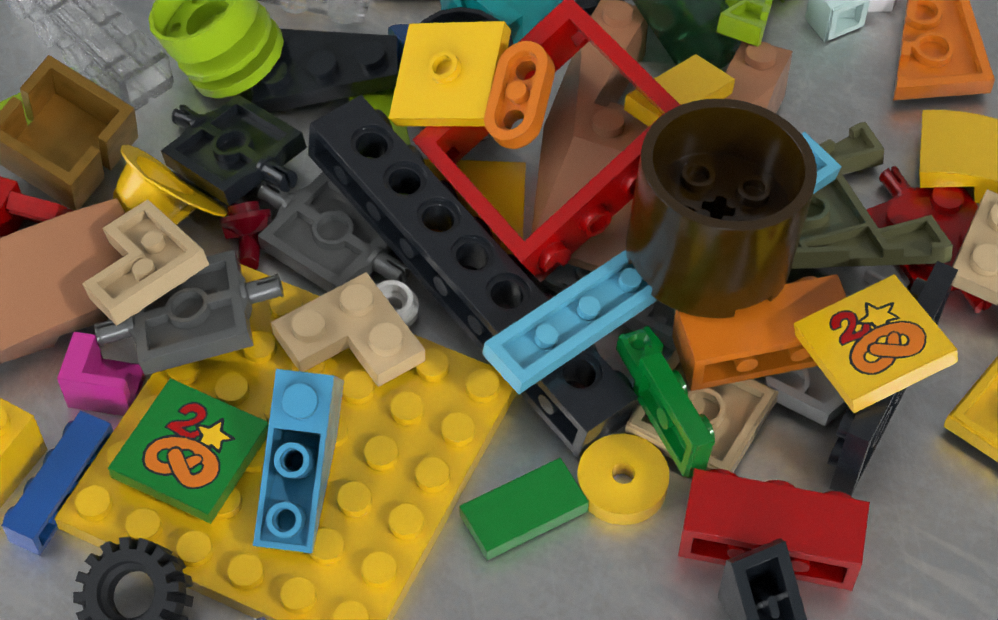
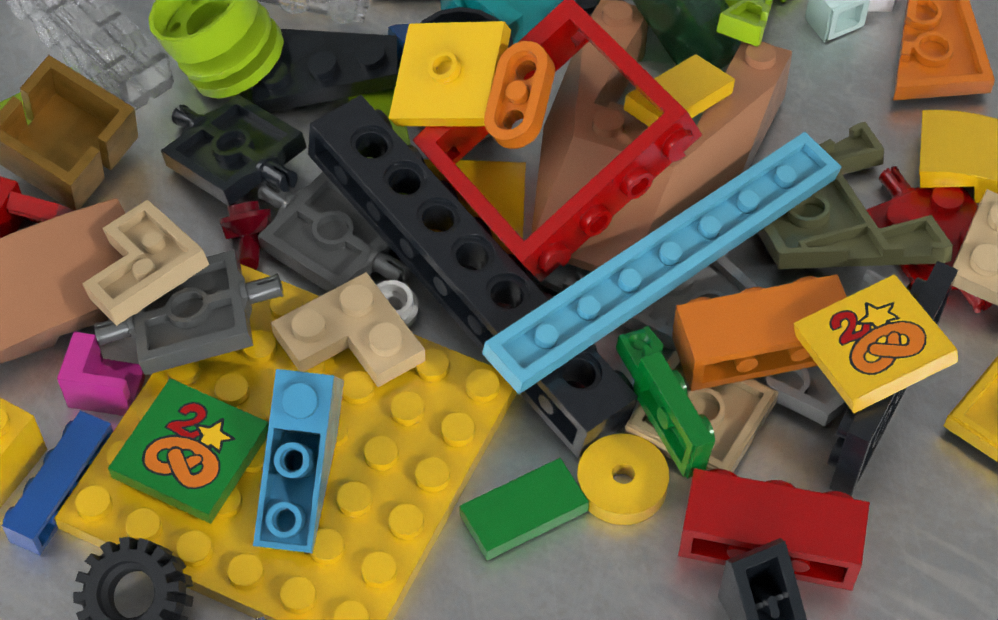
(151, 180): yellow piece -> none
(719, 206): dark brown brick -> none

